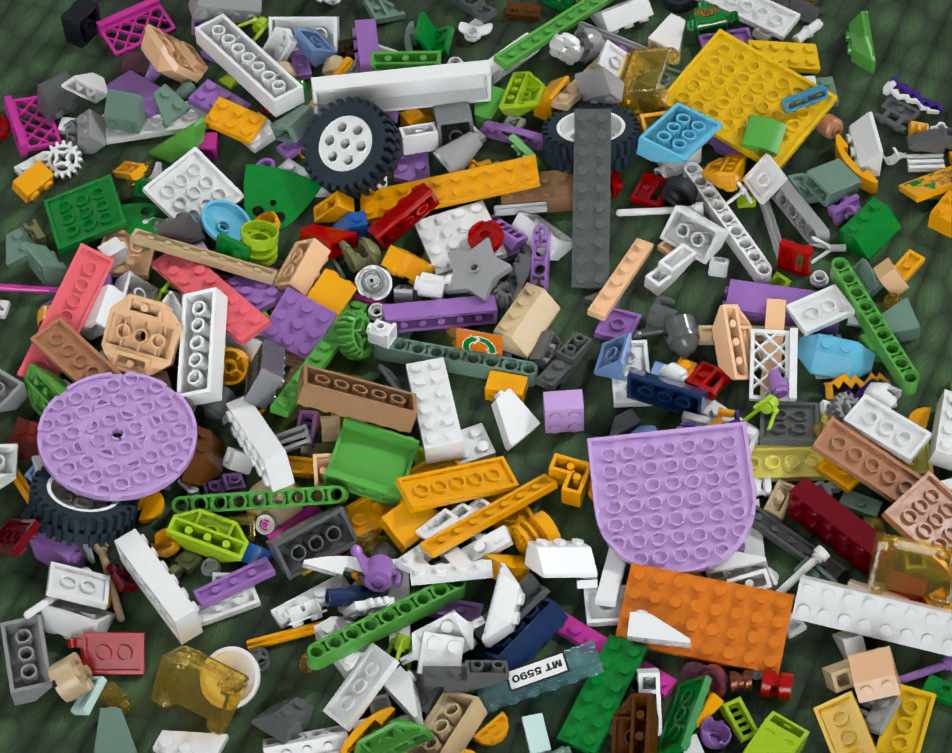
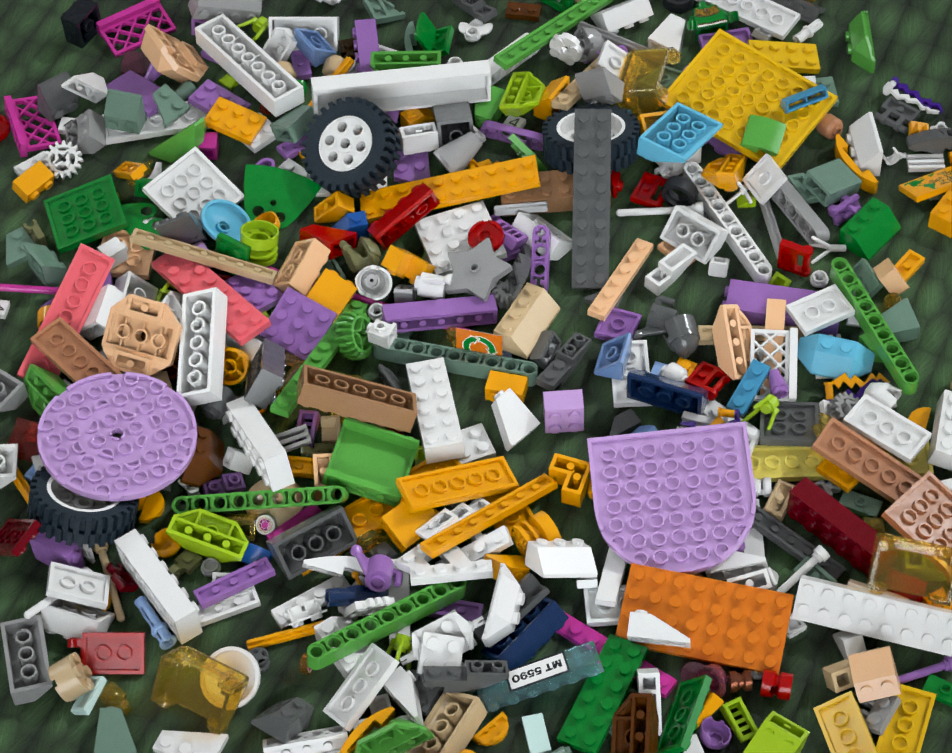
(158, 628): none -> light blue pin
(748, 387): none -> dark azure plate

